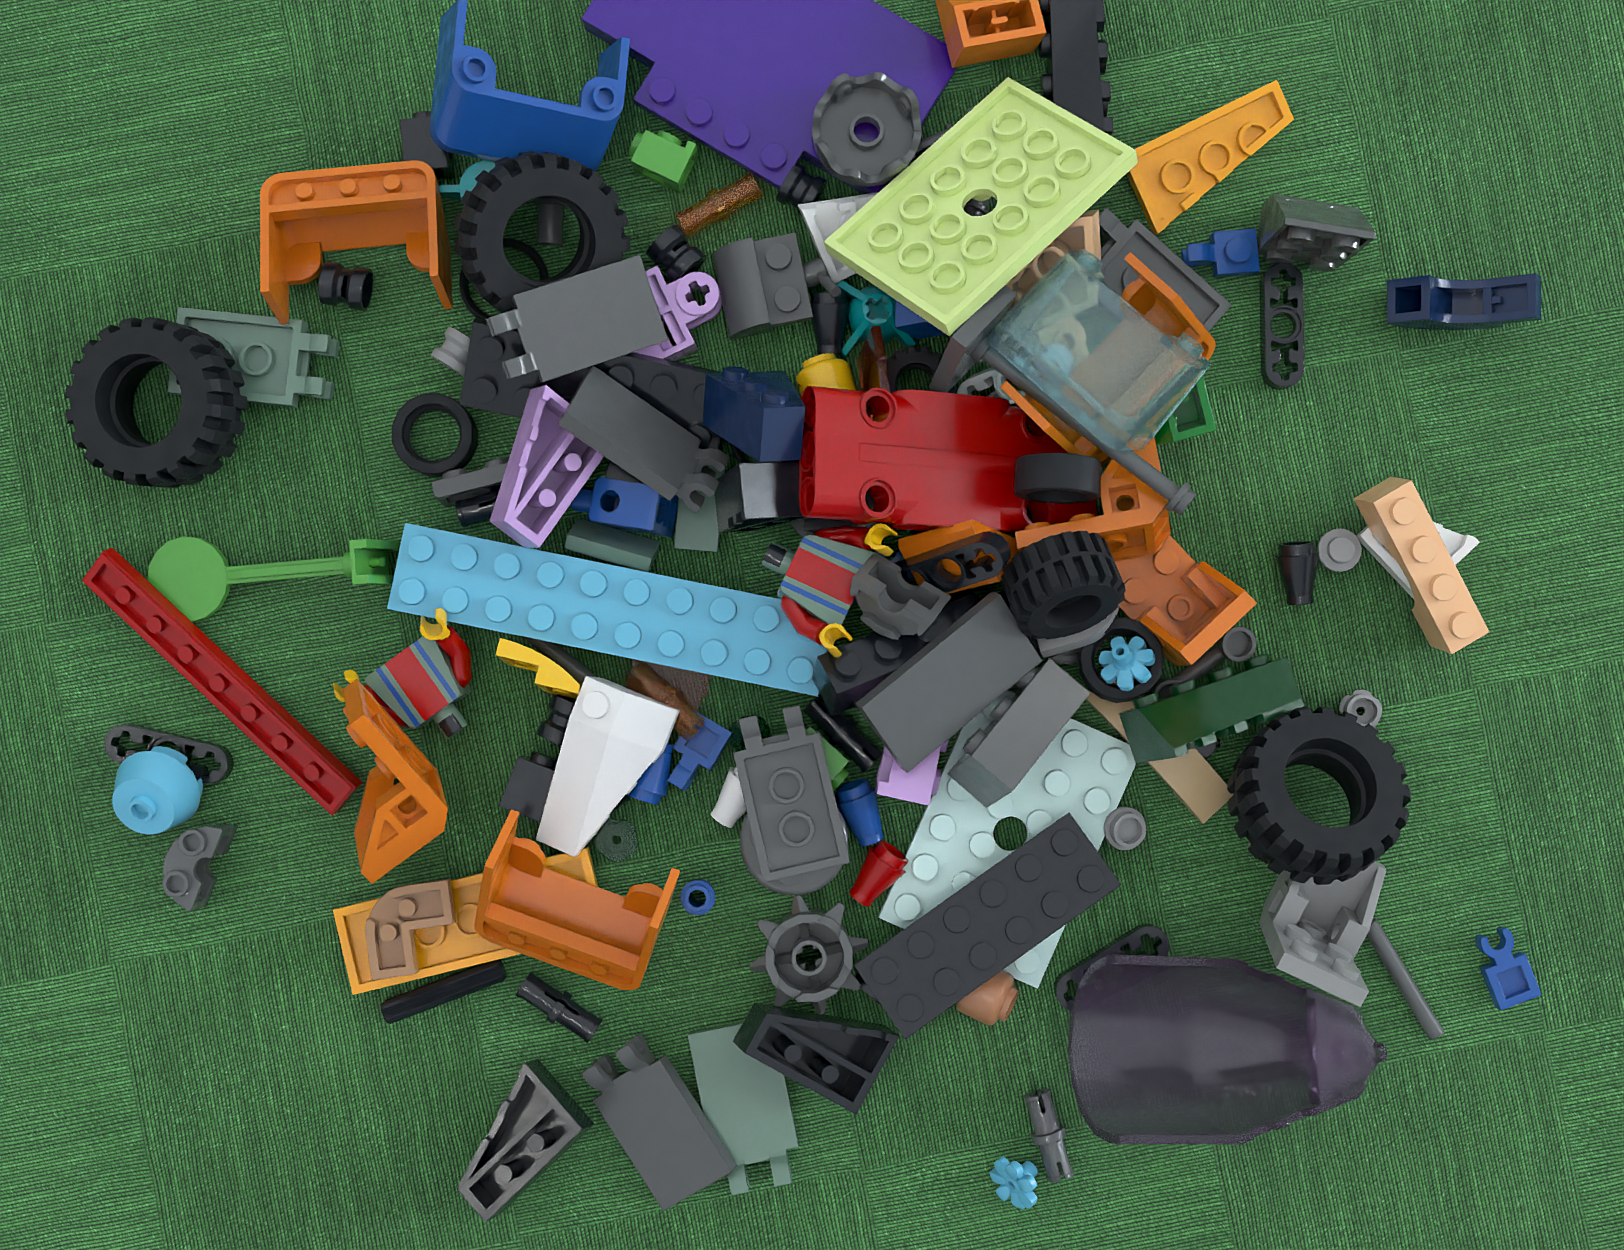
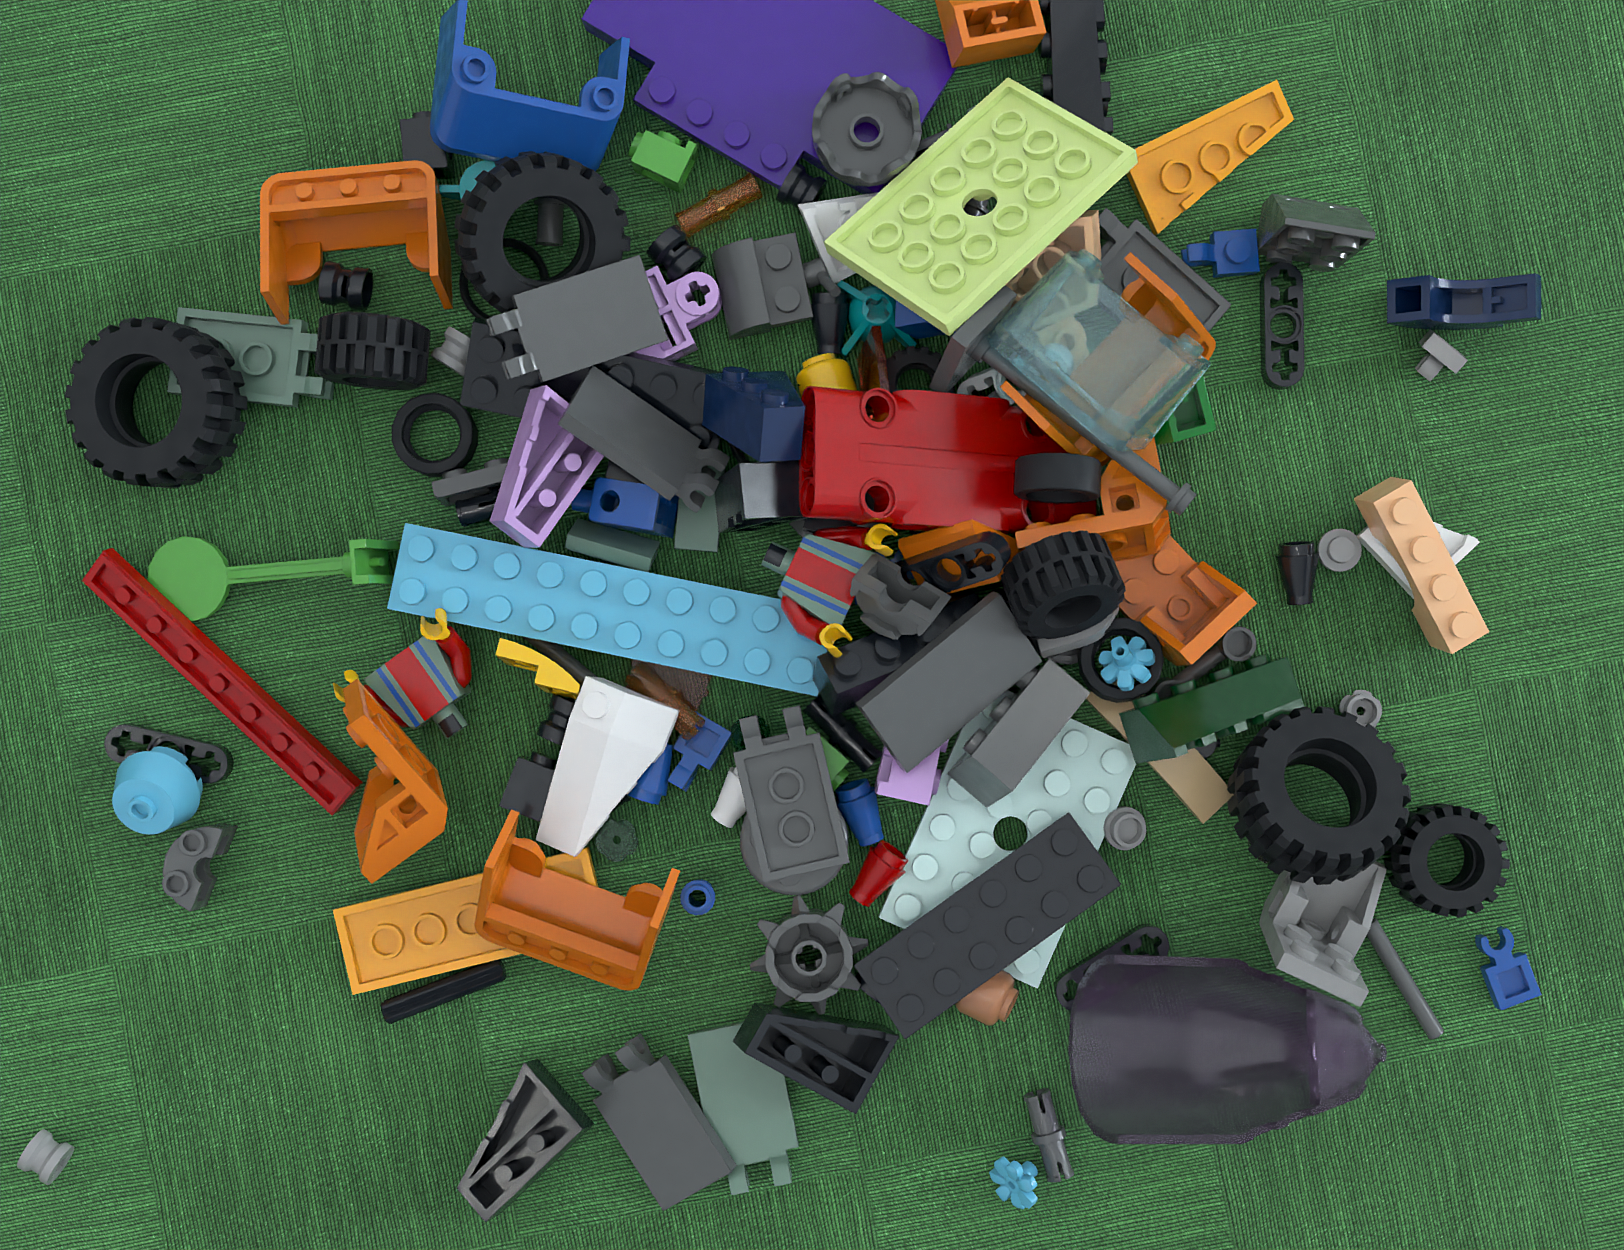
(45, 1156): none -> light grey wheel
(372, 351): none -> black tyre
(392, 924): medium nougat plate -> none
(559, 1007): black pin -> none
(1438, 355): none -> light grey tile
(1480, 867): none -> black tyre

